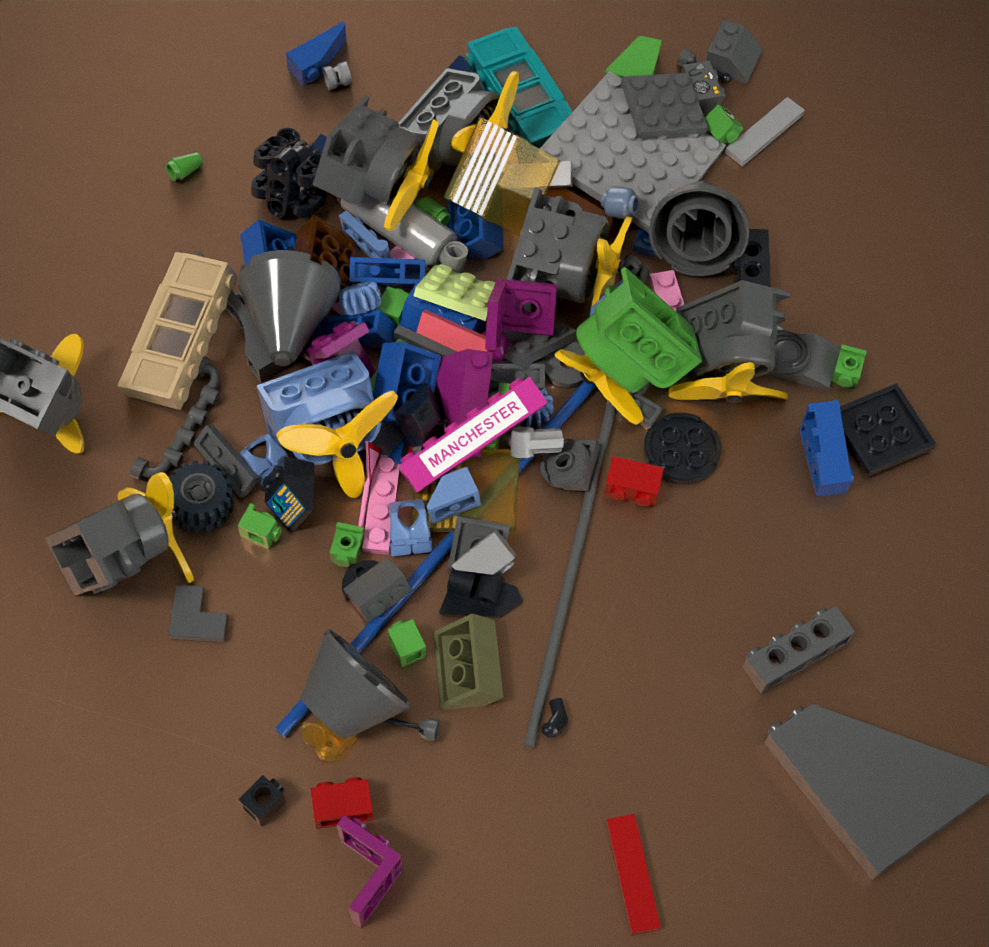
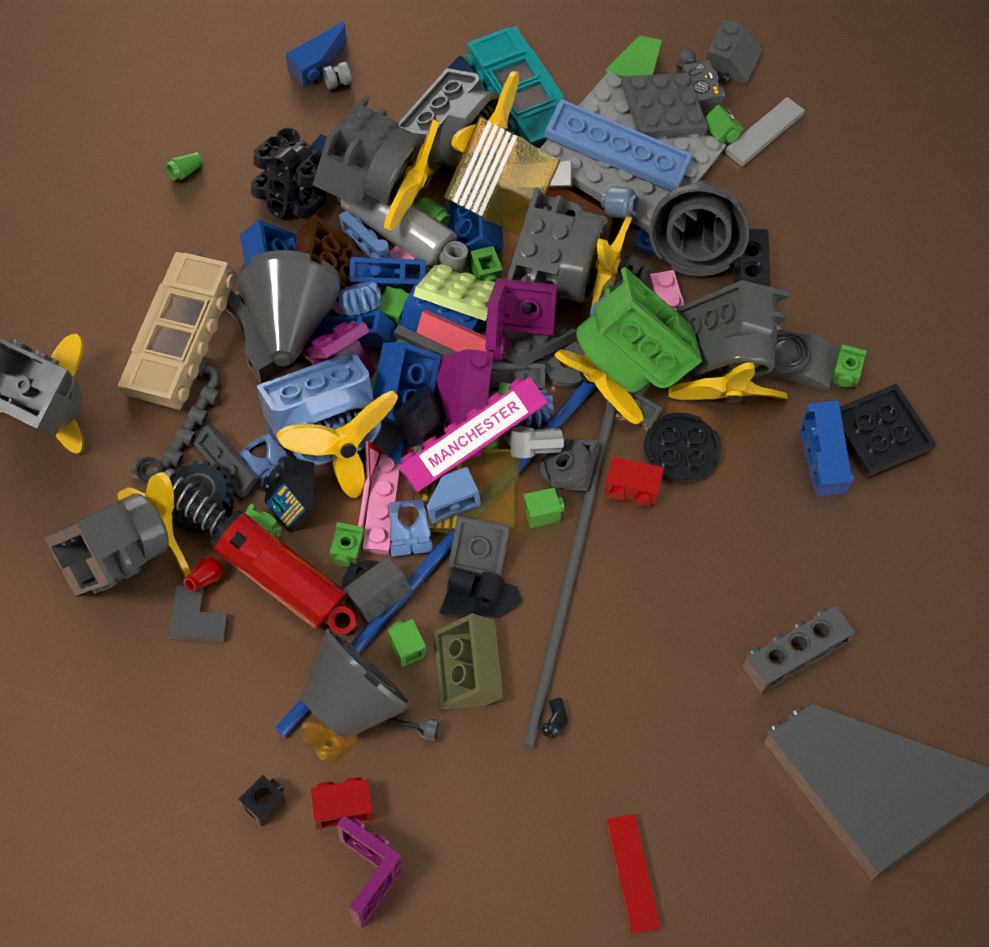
(205, 573): none -> red cone
(261, 556): none -> red piece
(485, 264): none -> bright green brick
(487, 556): light grey slope -> none
(542, 507): none -> bright green brick
(617, 145): none -> medium blue tile

